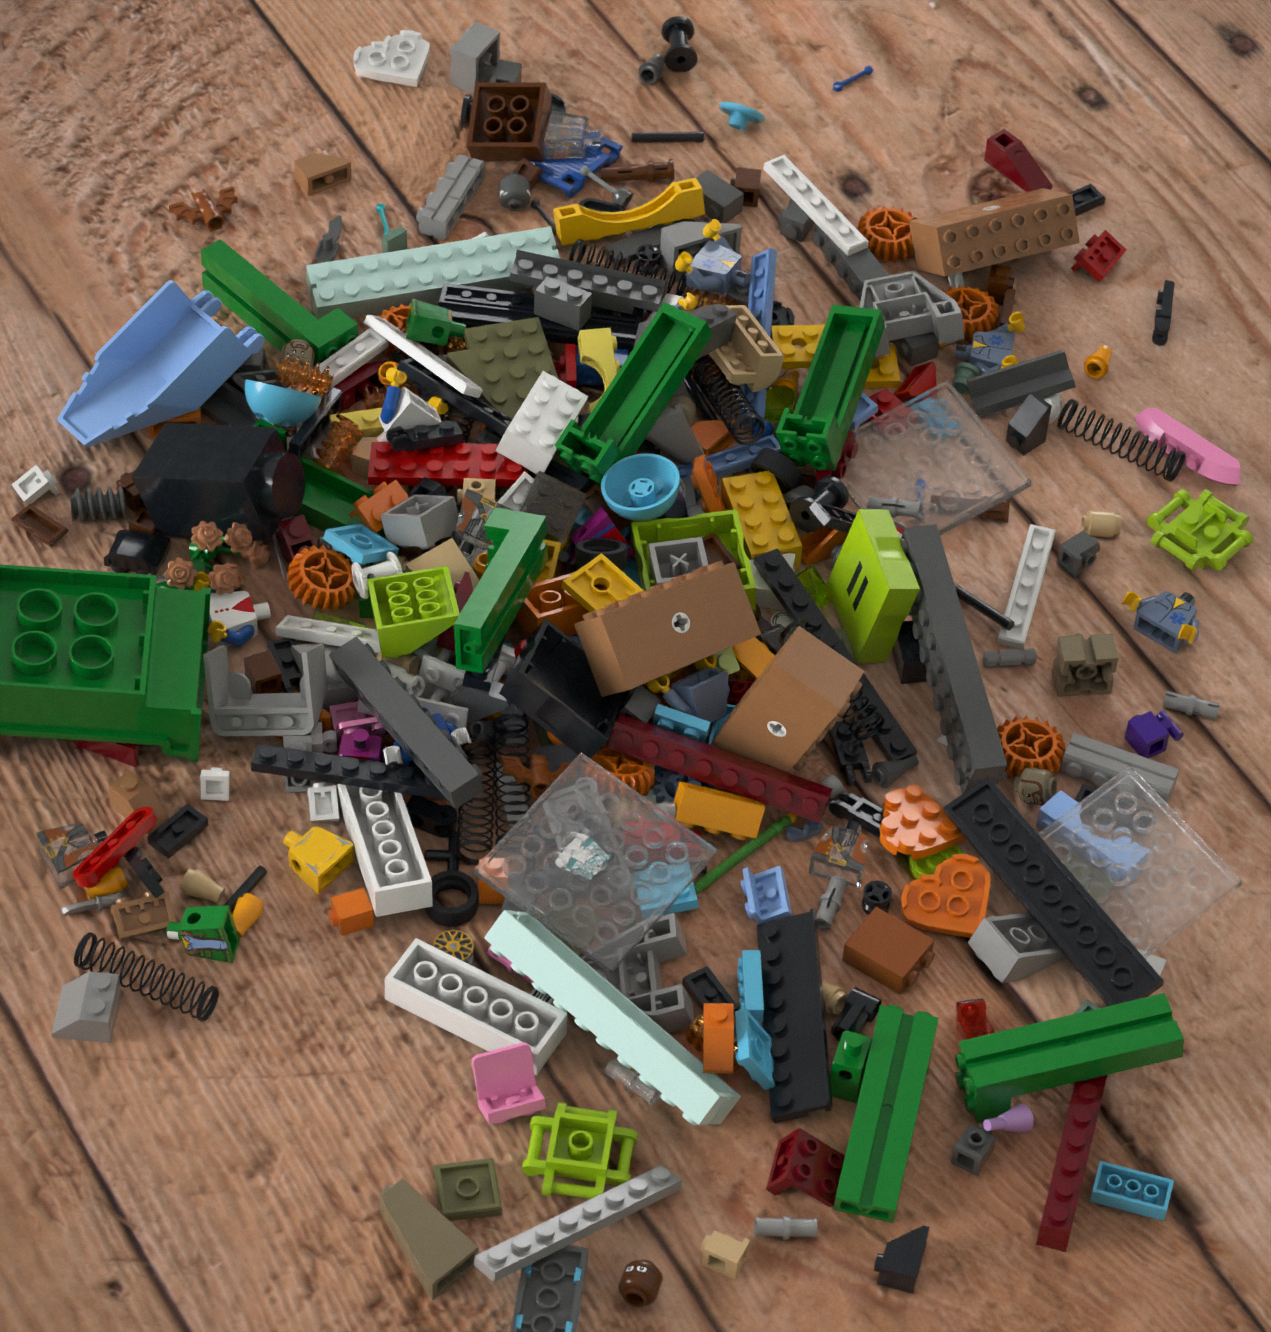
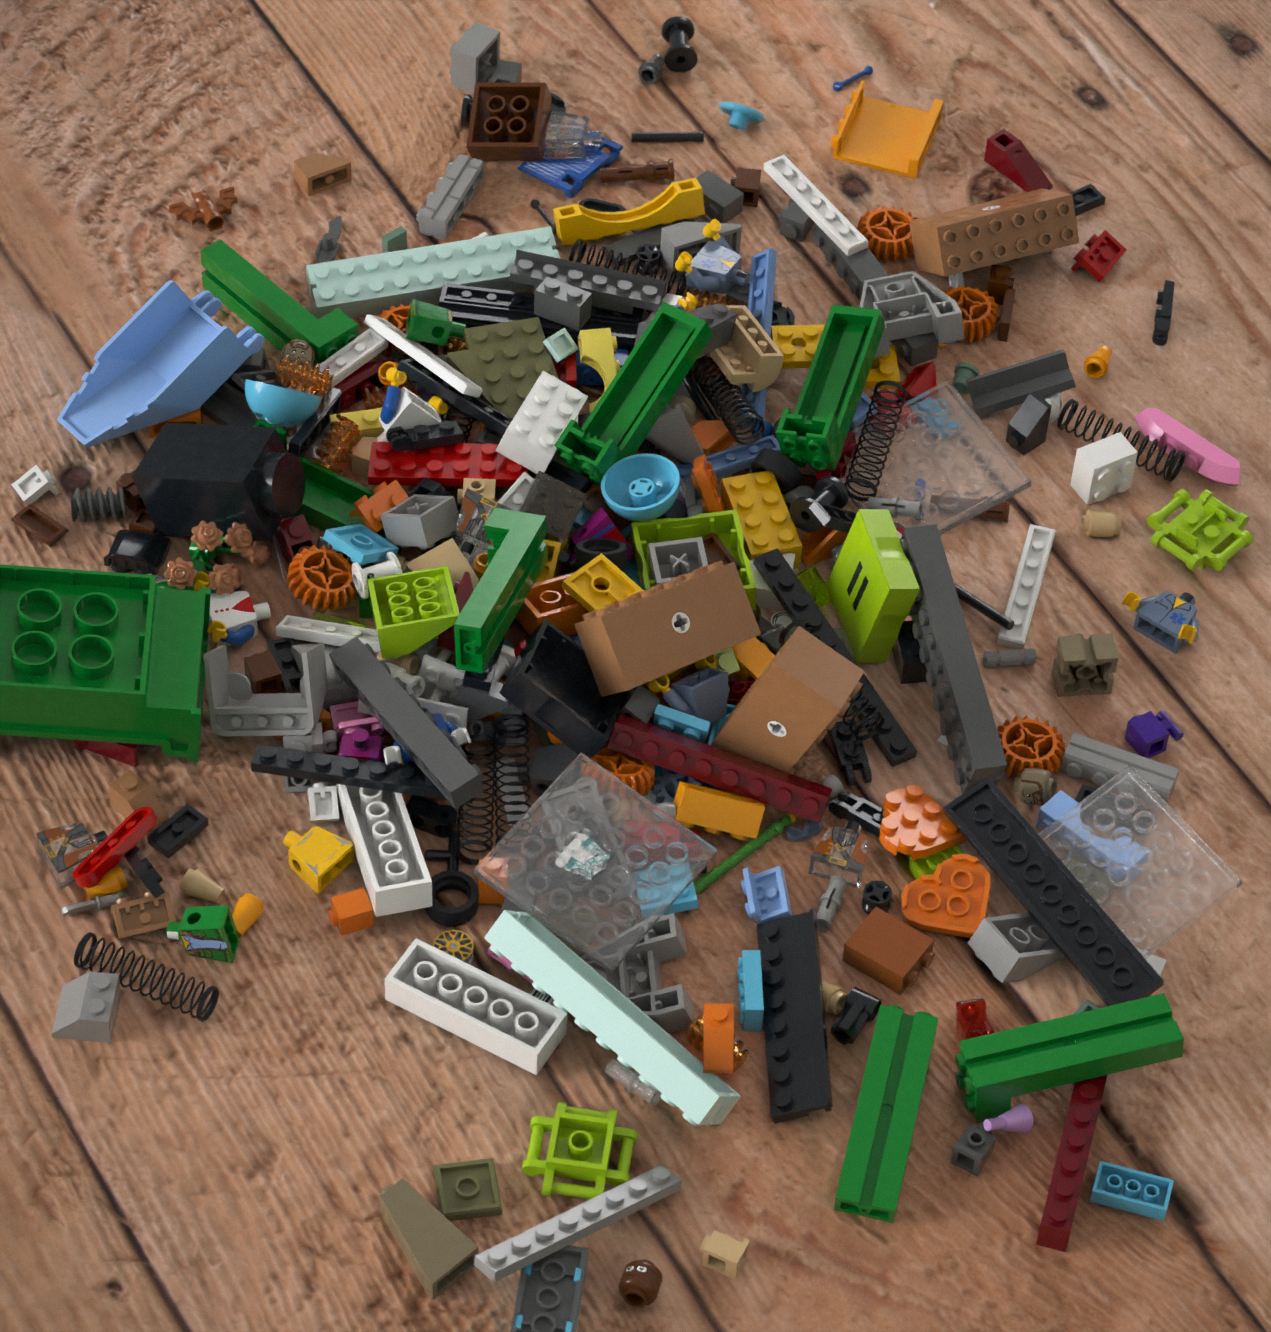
(215, 784): white tile -> none
(247, 886): black bar -> none
(380, 208): teal hinge -> none
(395, 59): white plate -> none
(506, 1083): bright pink bracket -> none
(514, 192): dark grey head -> none
(529, 171): reddish brown tile -> none
(538, 776): dark orange animal -> none
(560, 345): none -> light aqua tile
(619, 196): hinge -> none
(706, 988): black plate -> none
(754, 1049): medium azure plate -> none
(777, 399): clear neon green hair -> none
(785, 1227): light grey pin -> none
(789, 379): light orange cone -> none
(808, 1165): dark red bracket -> none
(852, 1057): green torso -> none
(857, 480): none -> black piece
(885, 134): none -> light orange panel
(887, 772): dark grey cone -> none
(902, 1260): black slope -> none
(992, 348): sand blue torso -> none
(1078, 553): dark grey brick -> none
(1103, 468): none -> white brick
(1191, 705): light grey pin -> none

